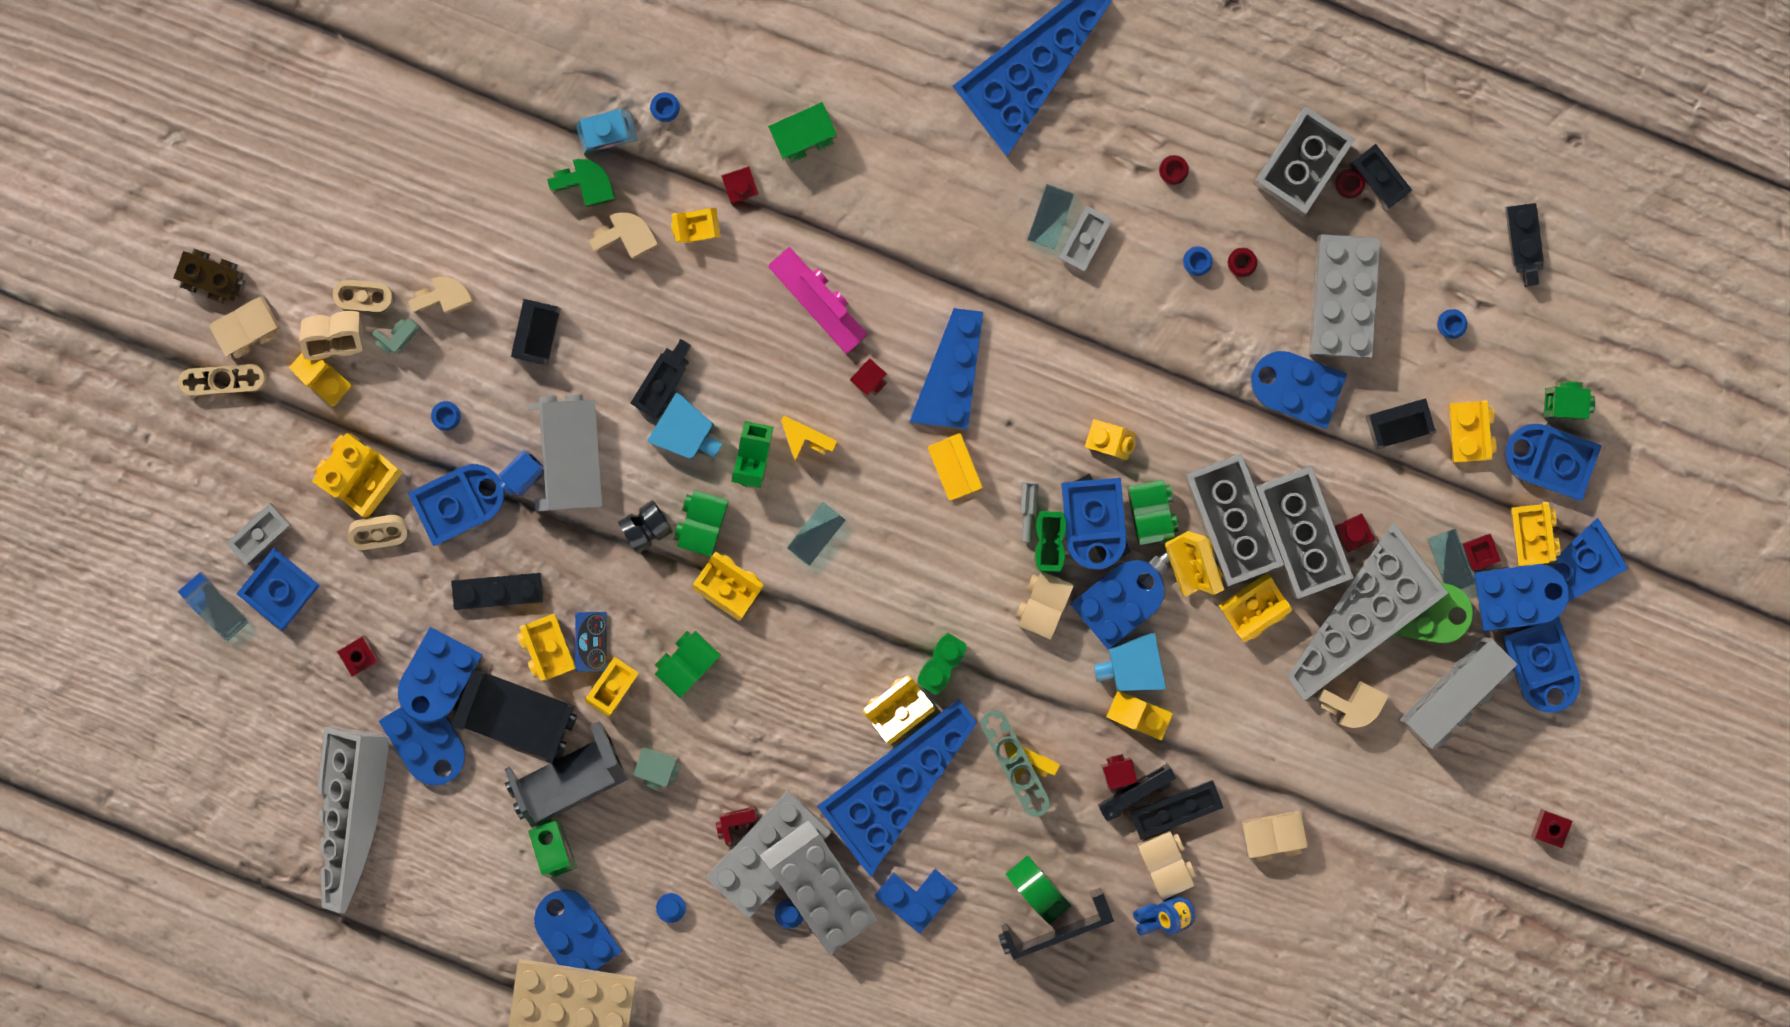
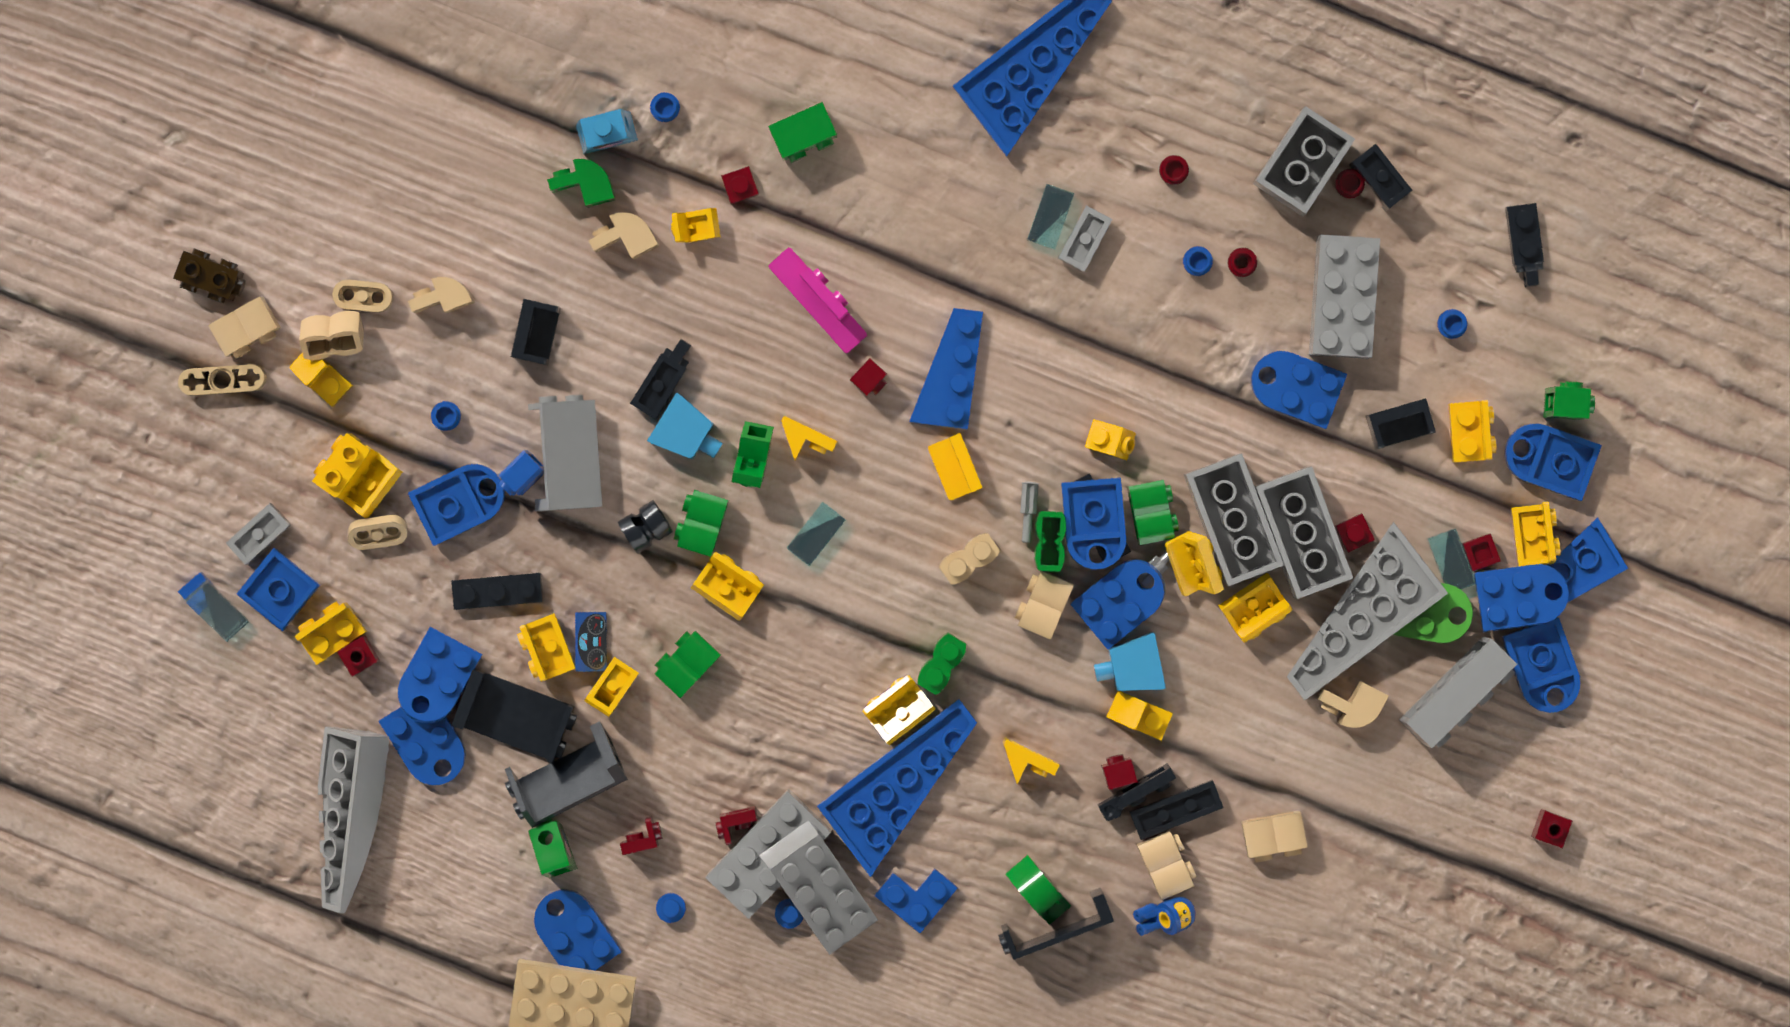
(331, 632): none -> yellow bracket
(402, 334): sand green bracket -> none
(638, 842): none -> dark red bracket
(656, 768): sand green brick -> none
(962, 563): none -> tan brick
(1012, 764): sand green beam -> none

